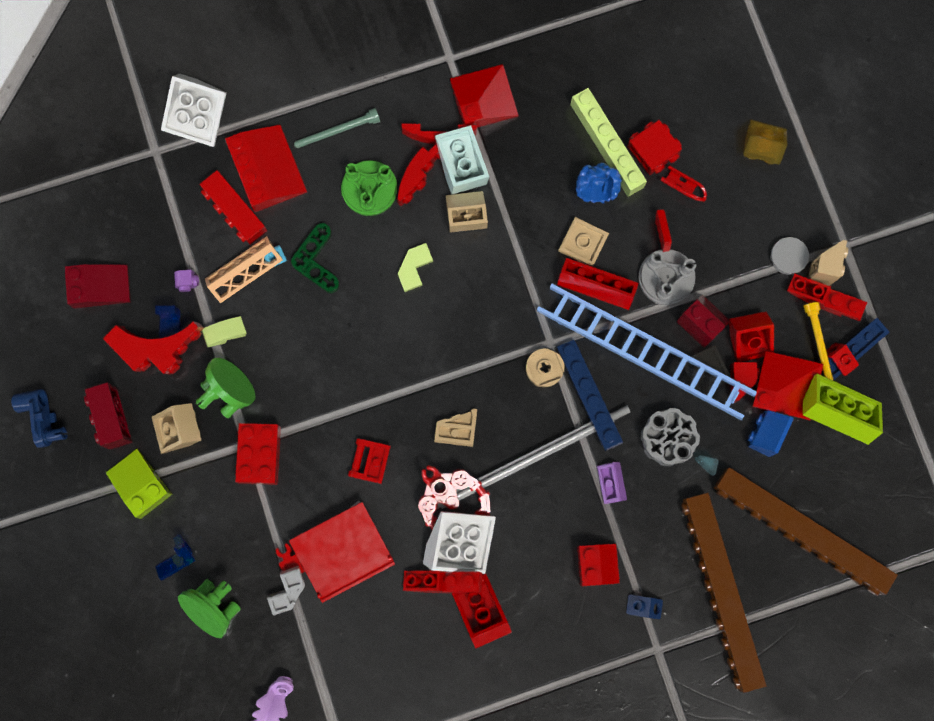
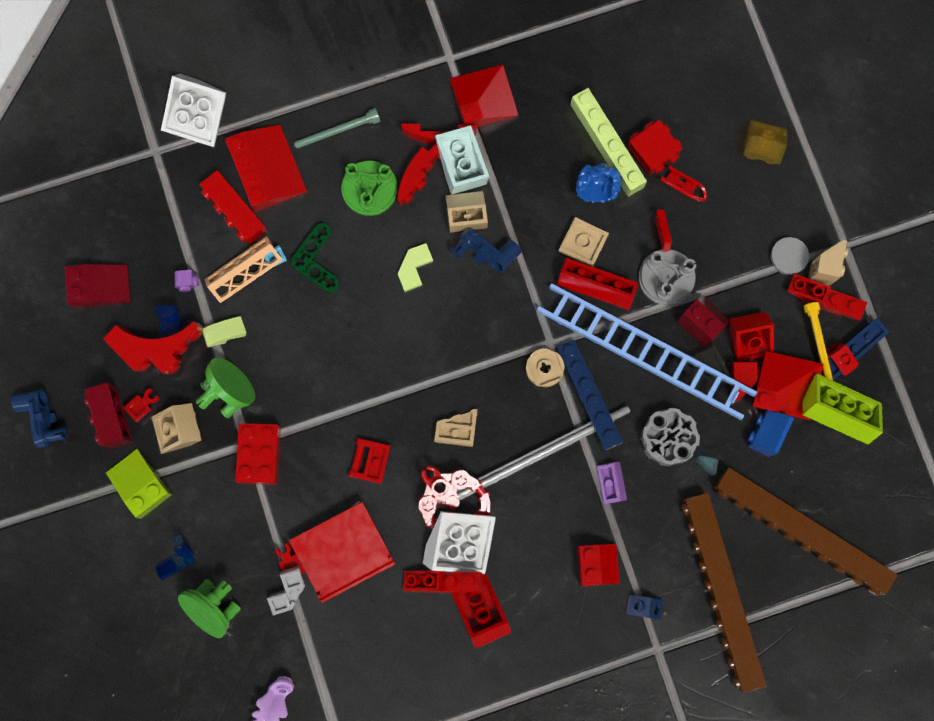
(139, 407): none -> red plate
(485, 251): none -> dark blue piece

